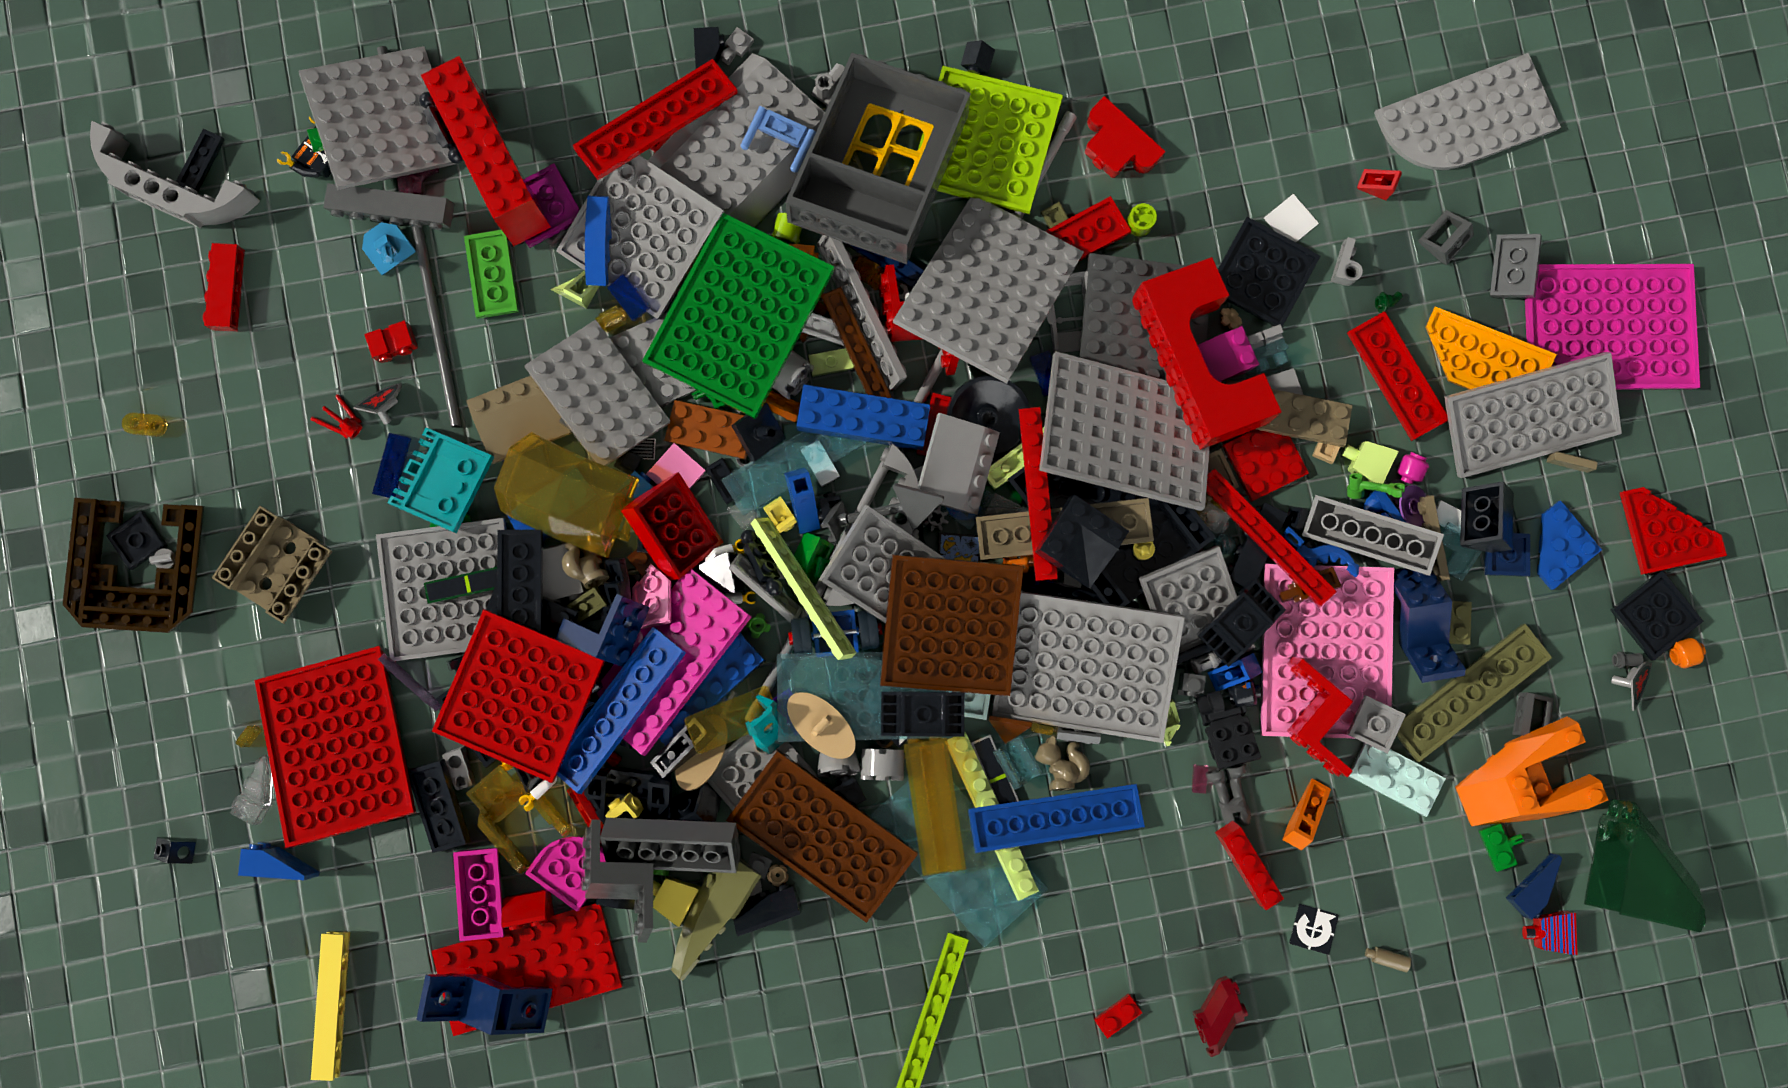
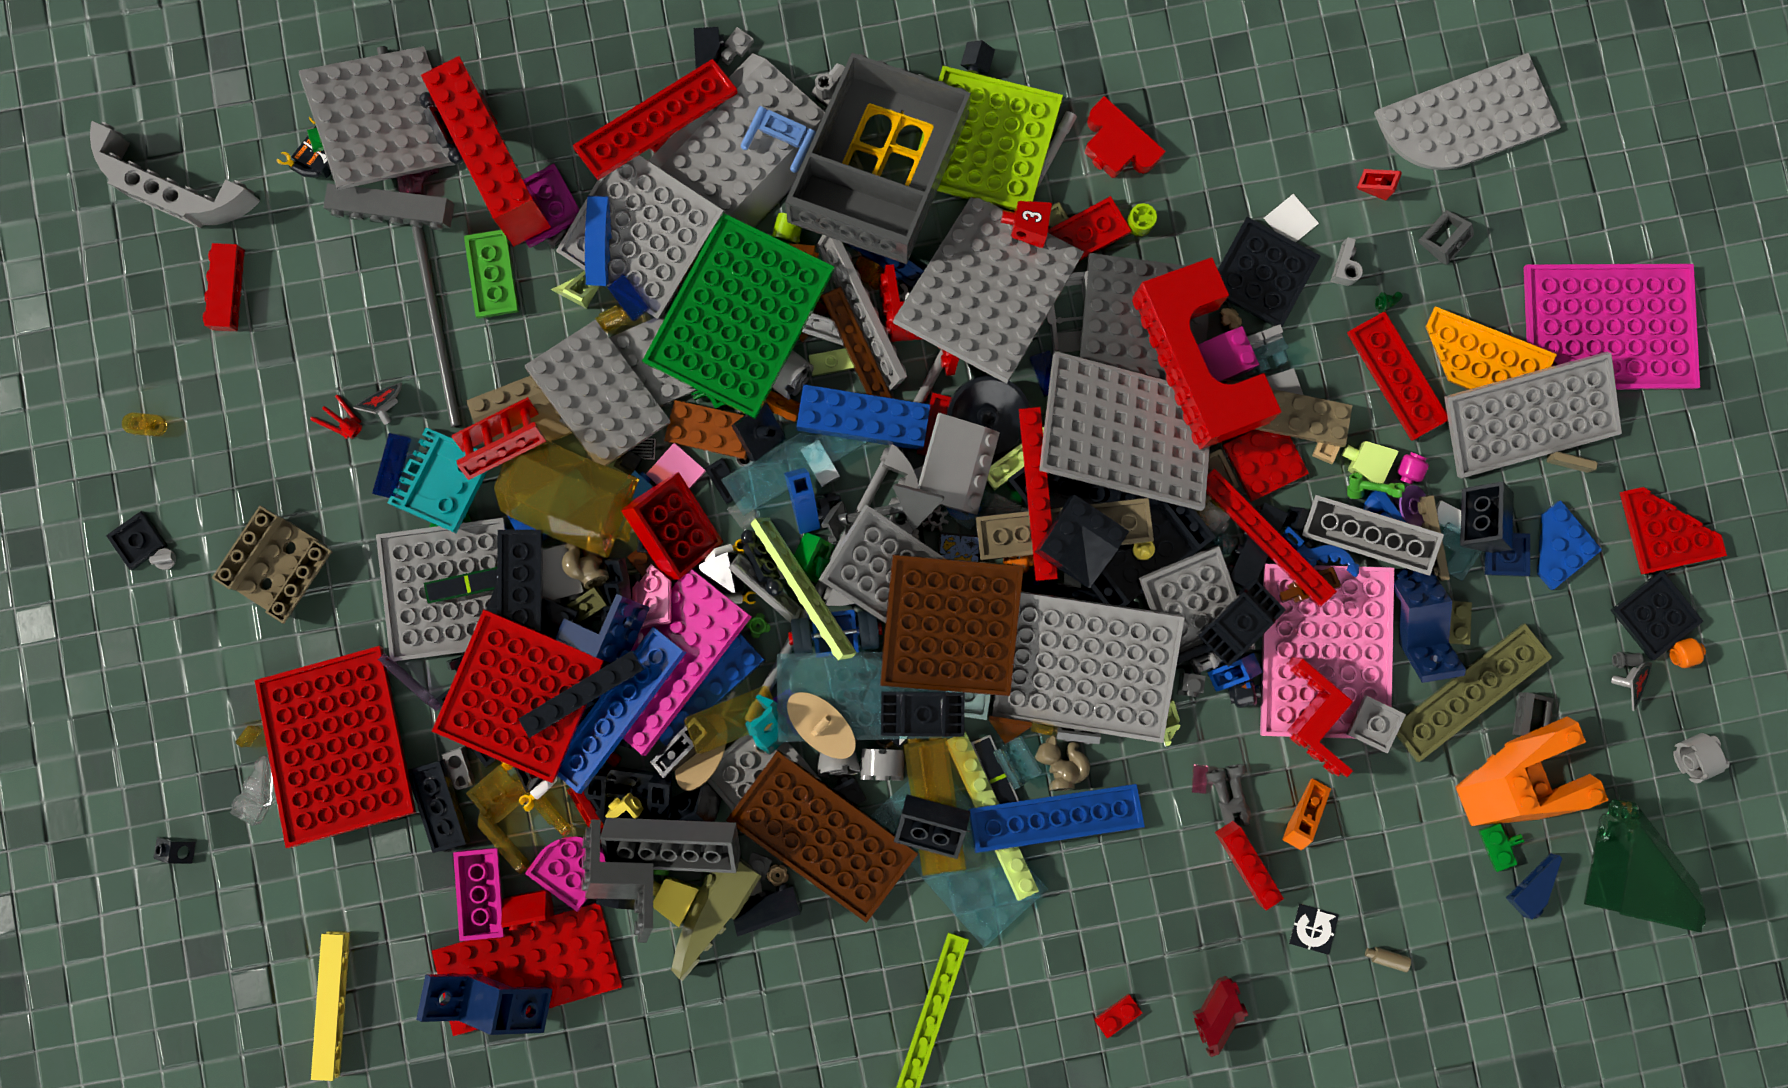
(91, 586): dark brown slope -> none
(200, 160): black plate -> none
(273, 862): blue slope -> none
(386, 246): dark azure piece -> none
(392, 341): red brick -> none
(503, 449): none -> red fence
(581, 694): none -> black plate
(780, 515): light yellow bracket -> none
(932, 826): none -> black slope
(1029, 222): none -> red torso
(1228, 733): black plate -> none
(1397, 778): light aqua plate -> none
(1516, 266): dark grey plate -> none
(1554, 932): red torso -> none
(1700, 757): none -> light grey brick

